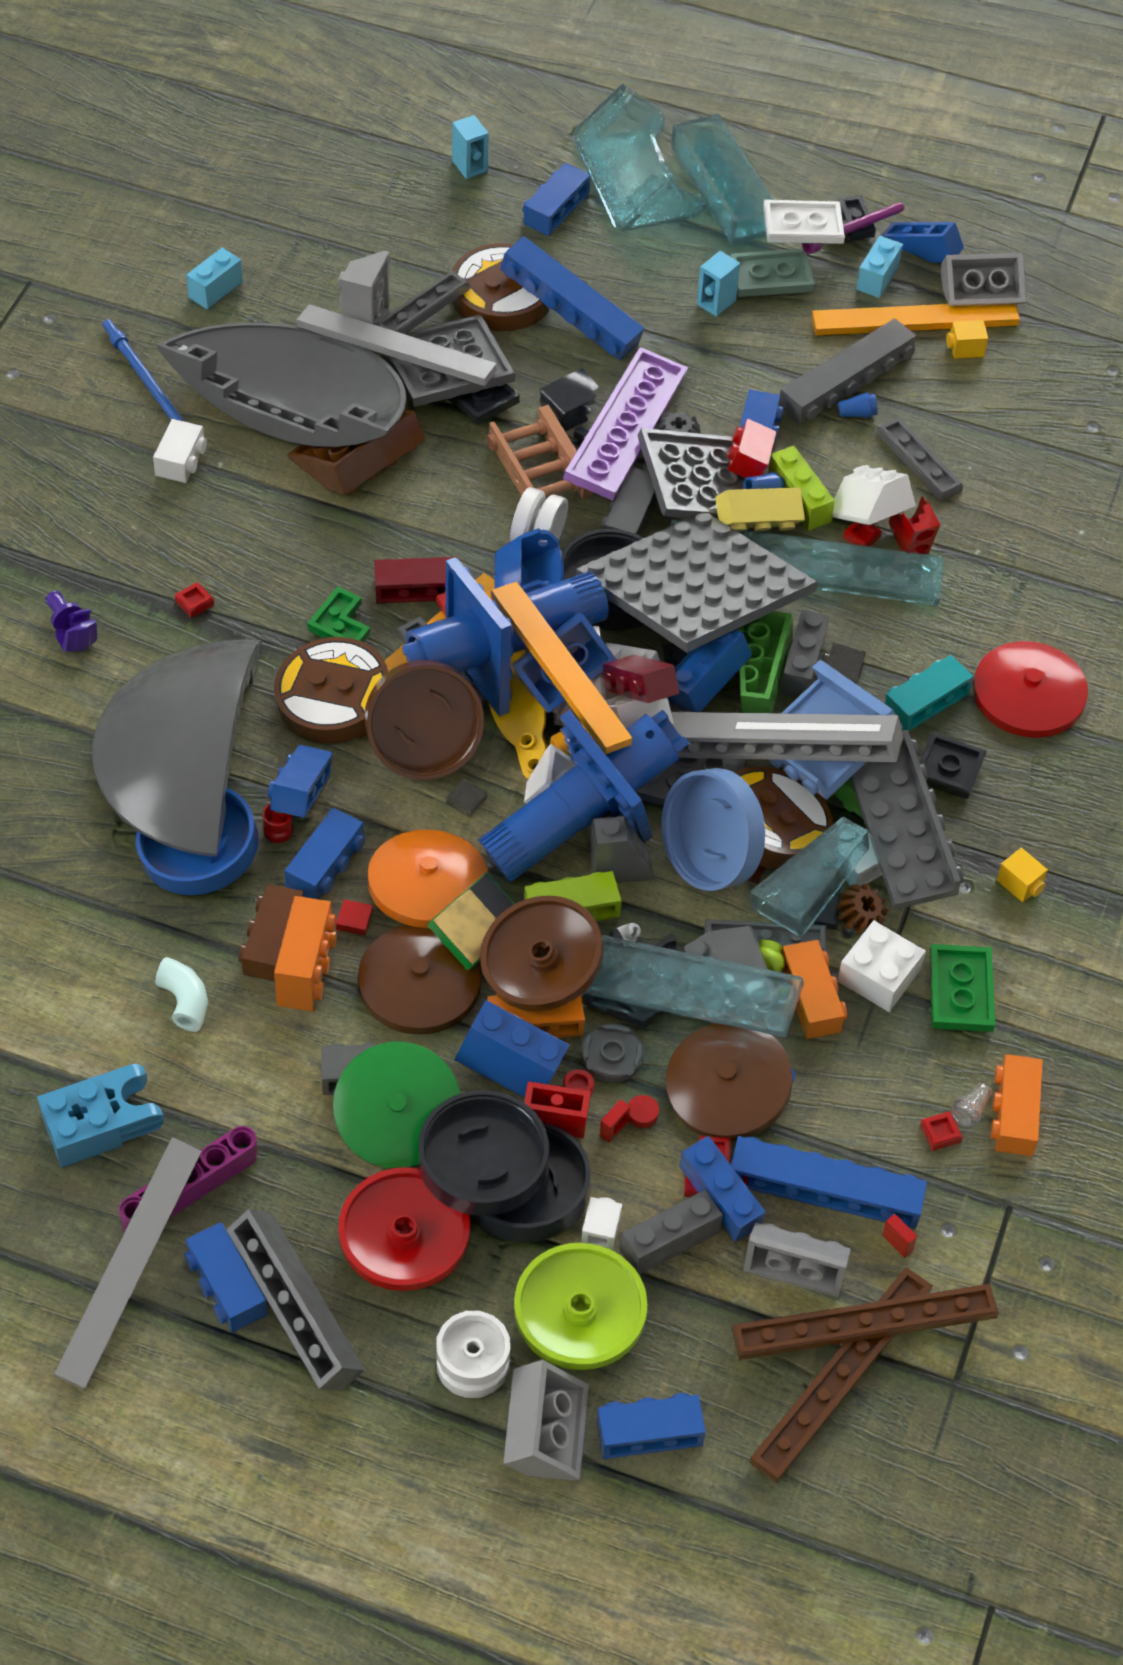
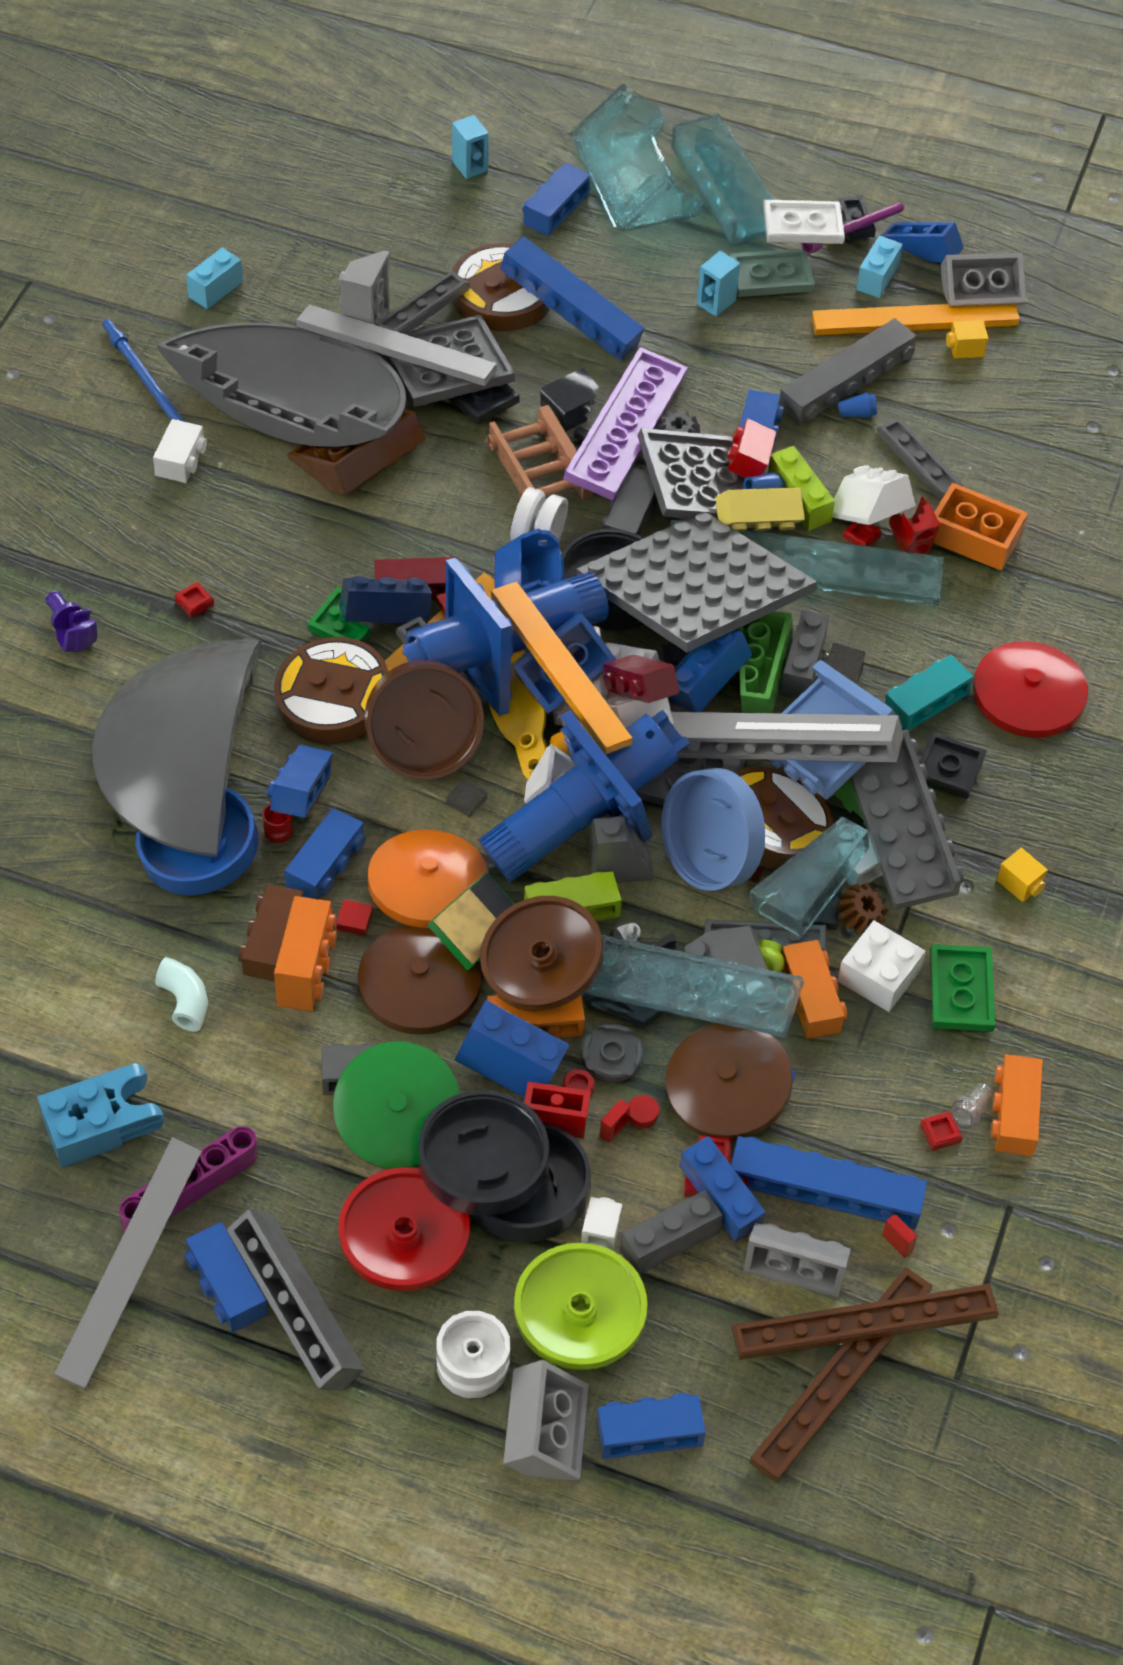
(384, 600): none -> dark blue brick
(978, 526): none -> orange brick

